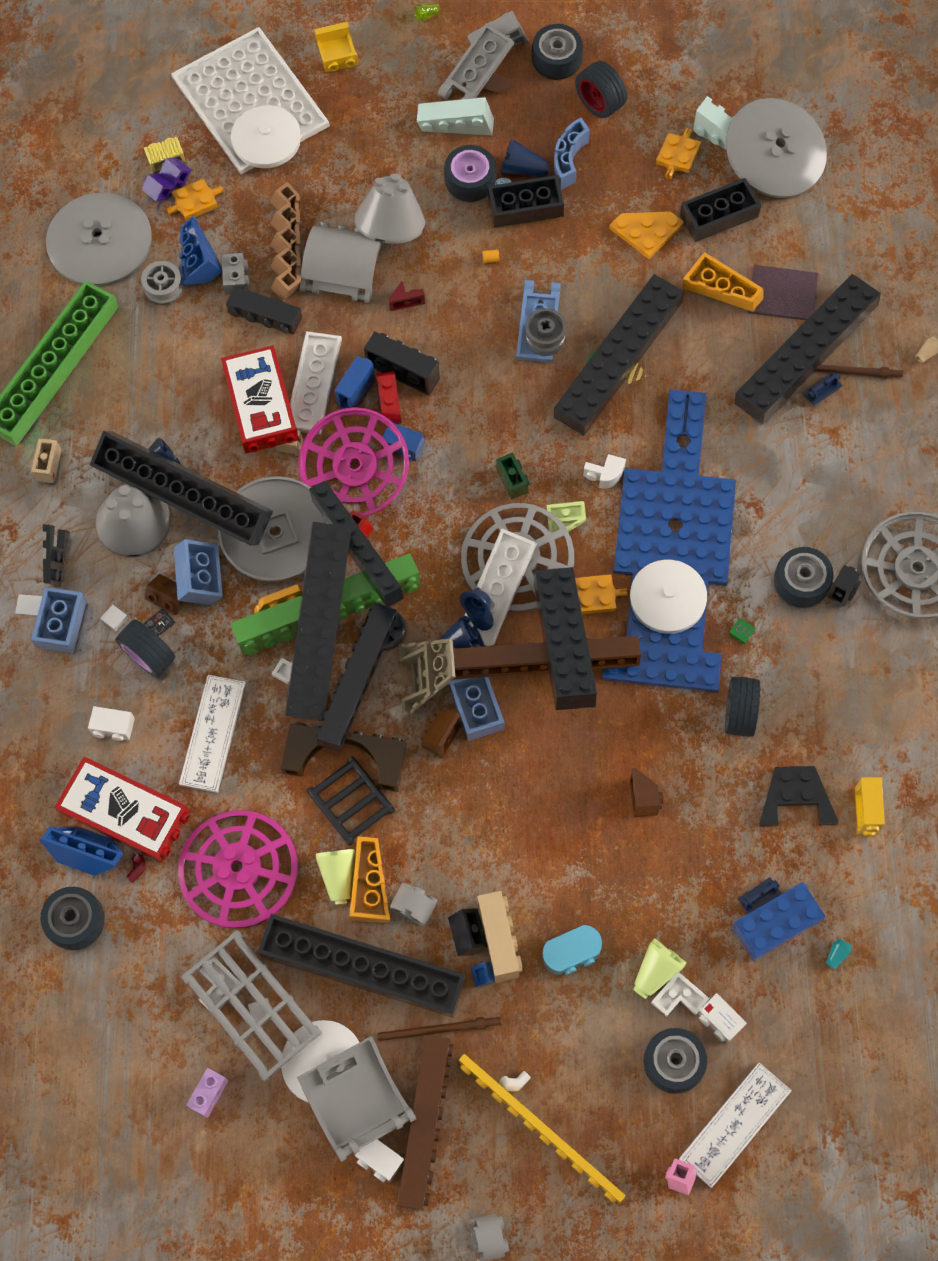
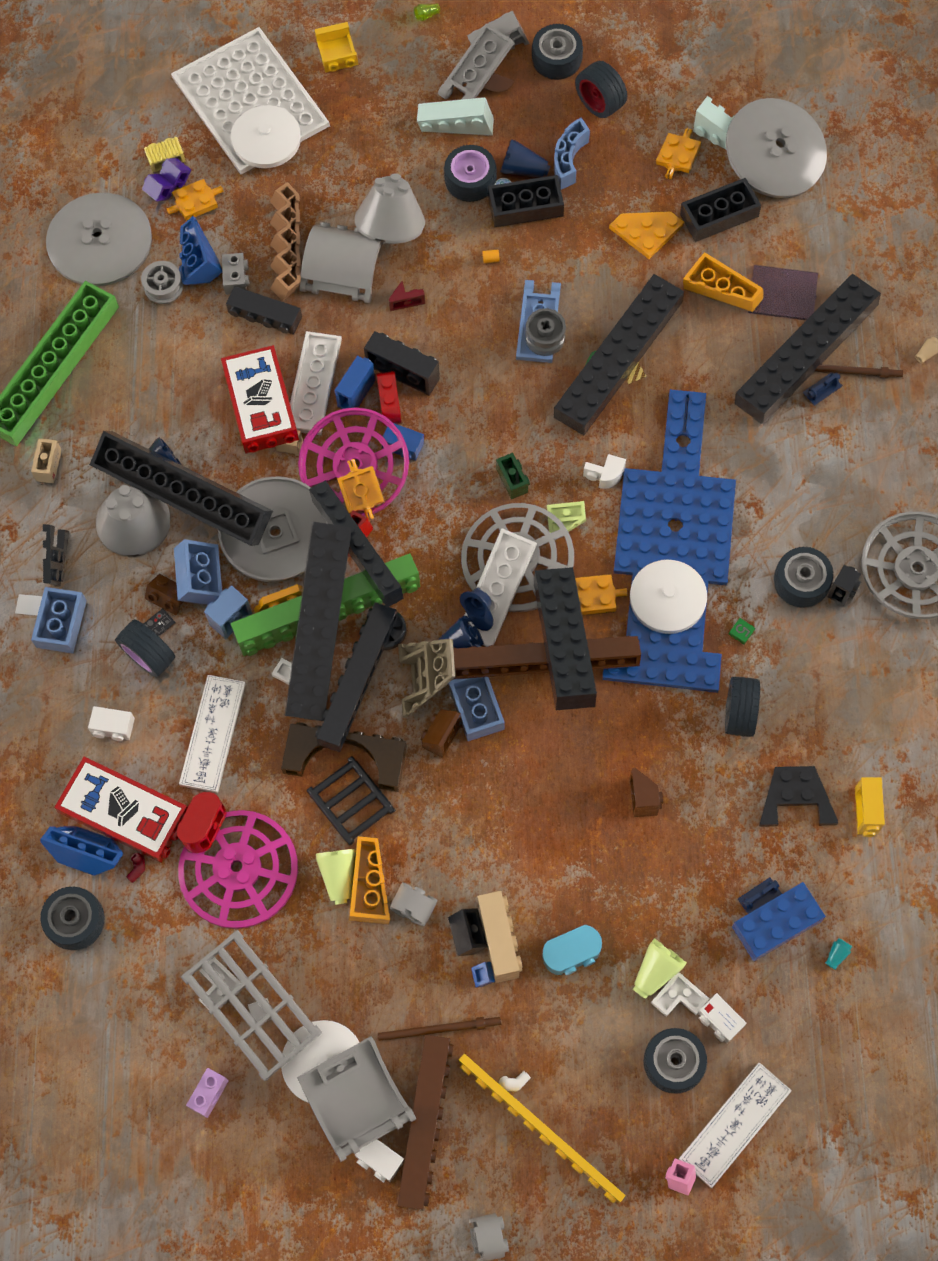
(114, 618): white tile -> none
(201, 822): none -> red brick
(227, 609): none -> medium blue brick
(360, 489): none -> light orange plate
(362, 965): black brick -> none

